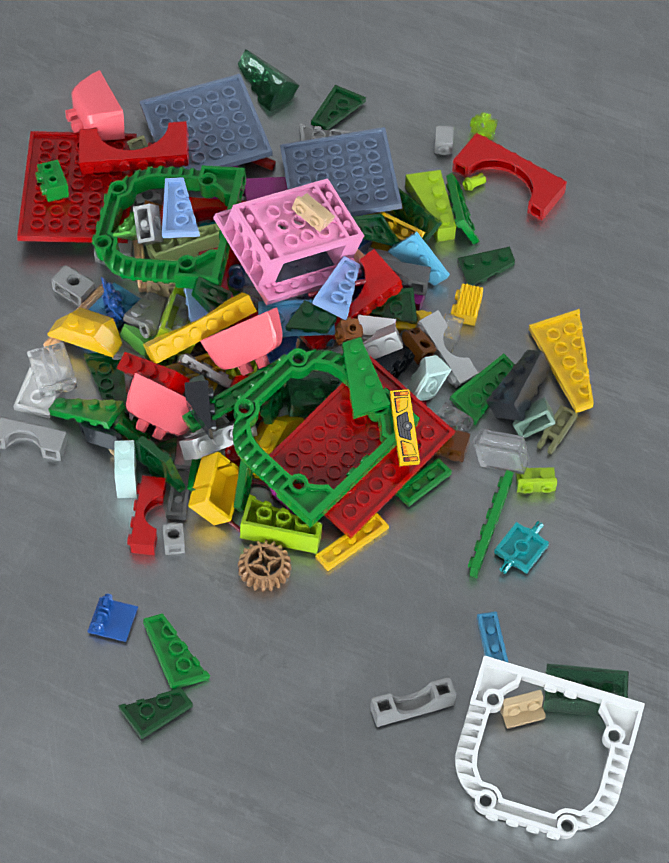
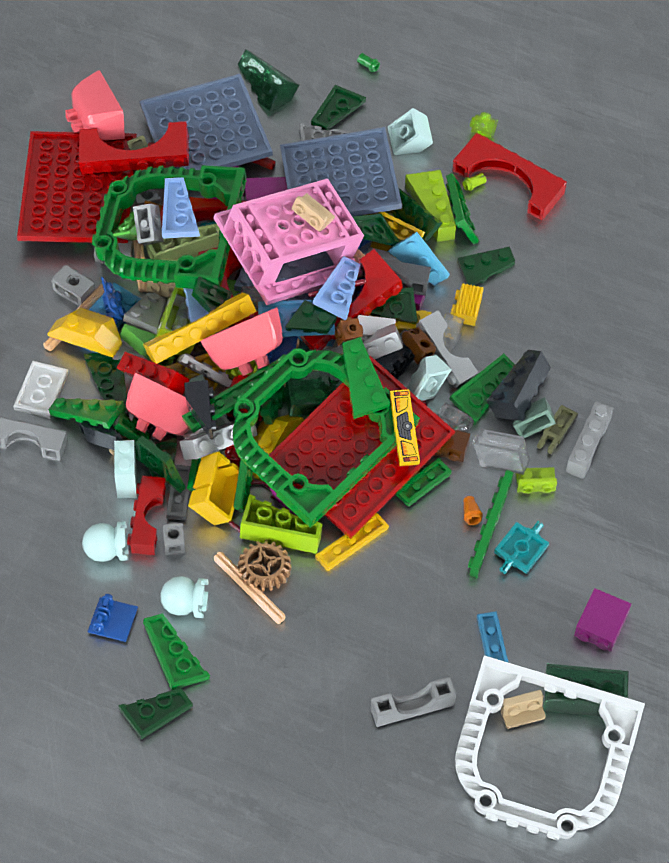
(52, 180): green brick -> none
(52, 370): clear brick -> none
(105, 542): none -> light aqua tile
(147, 328): light grey bush -> none
(183, 596): none -> light aqua tile
(236, 275): dark blue bush -> none
(255, 593): none -> light nougat axle
(368, 62): none -> green pin
(410, 133): none -> light aqua slope
(443, 140): light grey brick -> none
(472, 512): none -> orange cone
(565, 351): yellow wing -> none
(588, 440): none -> light grey arch
(602, 620): none -> magenta brick

